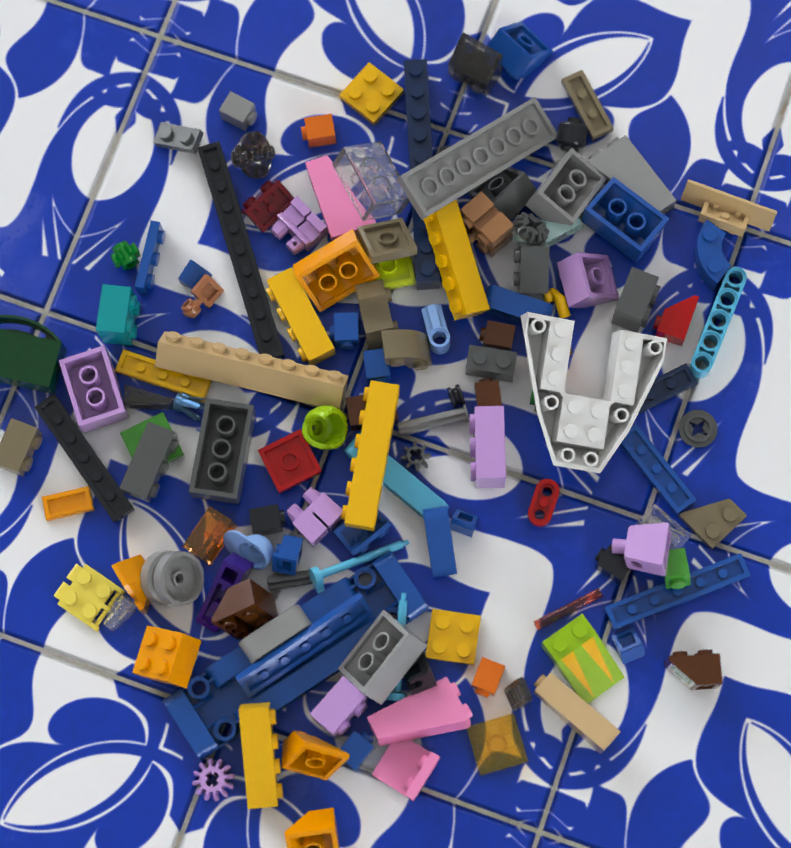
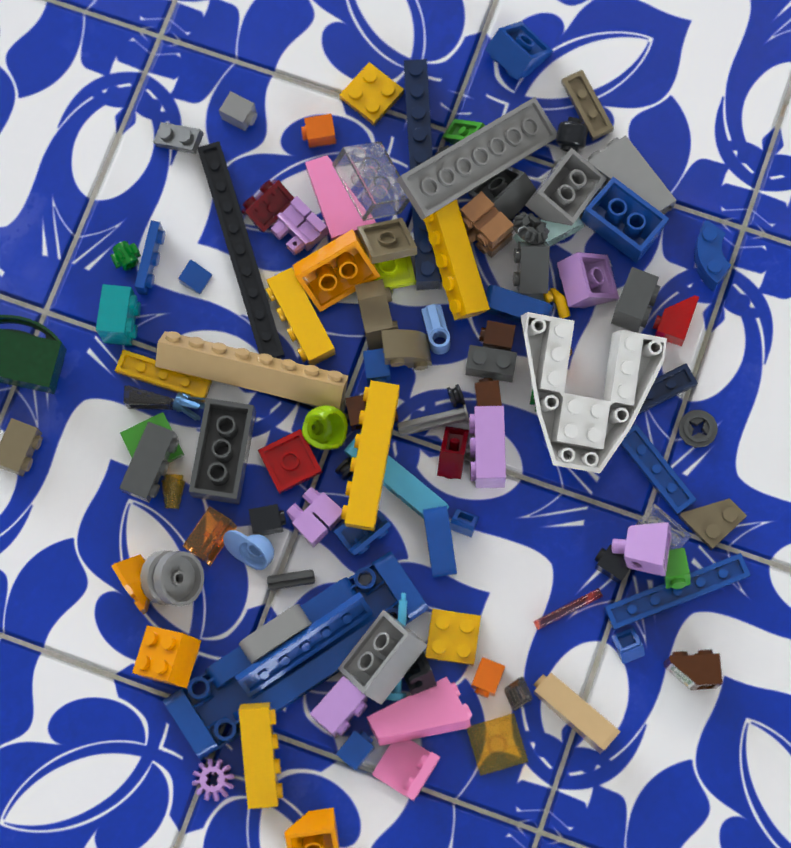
(68, 503): light orange tile -> none
(84, 458): black plate -> none
(87, 595): light yellow plate -> none
(94, 389): lavender brick -> none
(120, 612): clear cone -> none
(172, 490): none -> clear yellow cone
(206, 293): nougat plate -> none
(232, 571): dark purple slope -> none
(244, 609): reddish brown slope -> none
(253, 155): clear smoke plate -> none
(287, 555): blue brick -> none
(311, 755): light orange slope -> none
(317, 575): medium azure piece -> none
(344, 468): none -> black bush
(345, 330): blue brick -> none
(415, 450): dark grey gear -> none
(453, 452): none -> dark red slope
(461, 129): none -> bright green slope
(475, 64): clear smoke slope -> none
(543, 503): red plate -> none
(582, 659): lime slope -> none
(721, 312): medium azure beam -> none
(727, 210): tan bracket -> none

